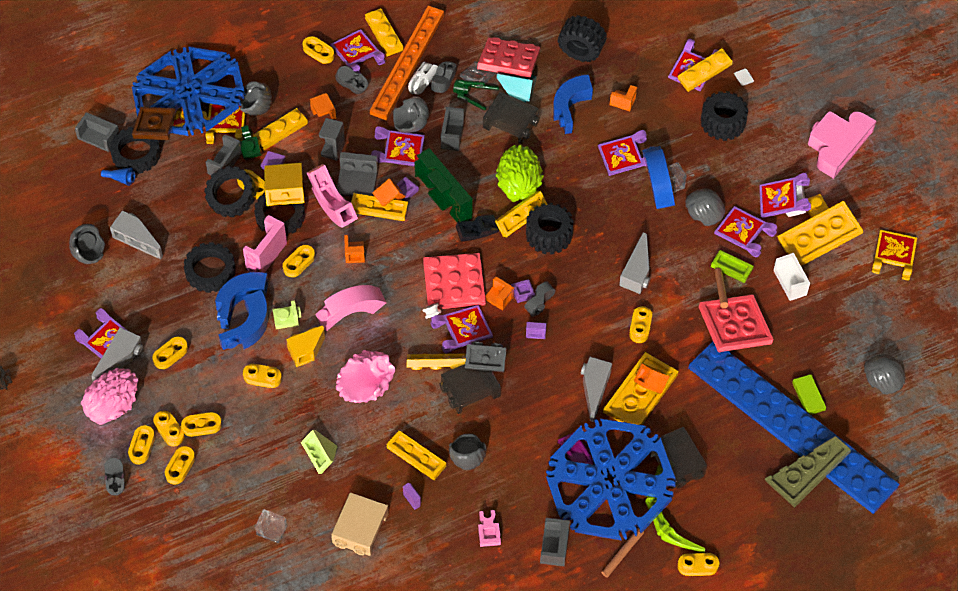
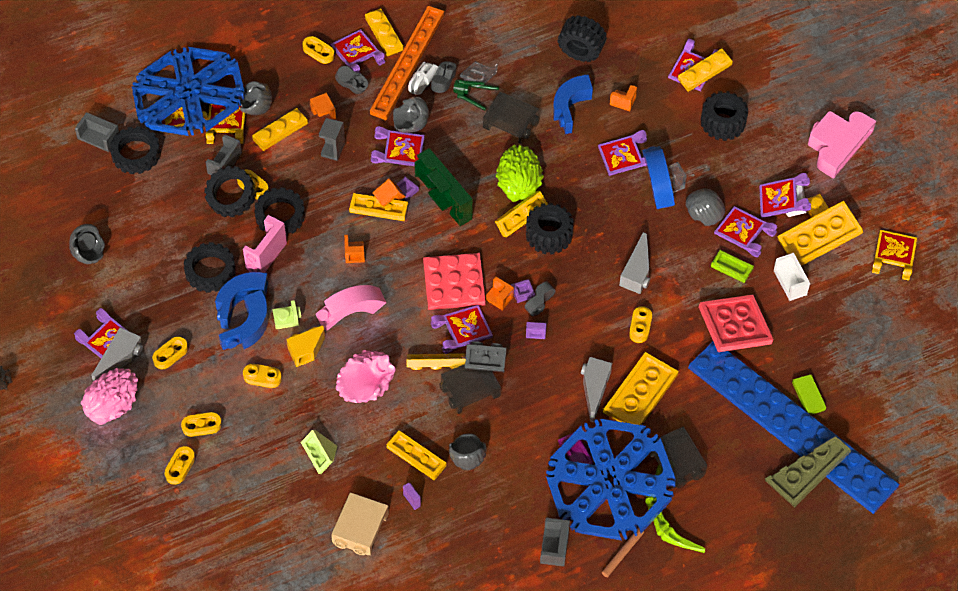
(114, 467): dark grey piece -> none
(125, 176): blue cone -> none
(131, 231): light grey slope -> none
(141, 446): yellow plate -> none
(154, 123): reddish brown tile -> none
(168, 426): yellow plate -> none
(251, 145): dark green plate -> none
(271, 526): clear panel -> none
(272, 159): medium lavender tile -> none
(284, 184): yellow panel -> none
(297, 261): yellow plate -> none
(334, 205): bright pink arch -> none
(357, 174): dark grey bracket -> none
(431, 310): white bush -> none
(452, 128): dark grey panel -> none
(481, 227): black slope -> none
(488, 531): bright pink plate -> none
(509, 57): coral plate -> none
(518, 87): slope -> none
(651, 378): orange panel -> none
(699, 566): yellow plate -> none
(721, 288): nougat bar -> none
(744, 77): white sticker -> none
(884, 373): dark grey piece -> none

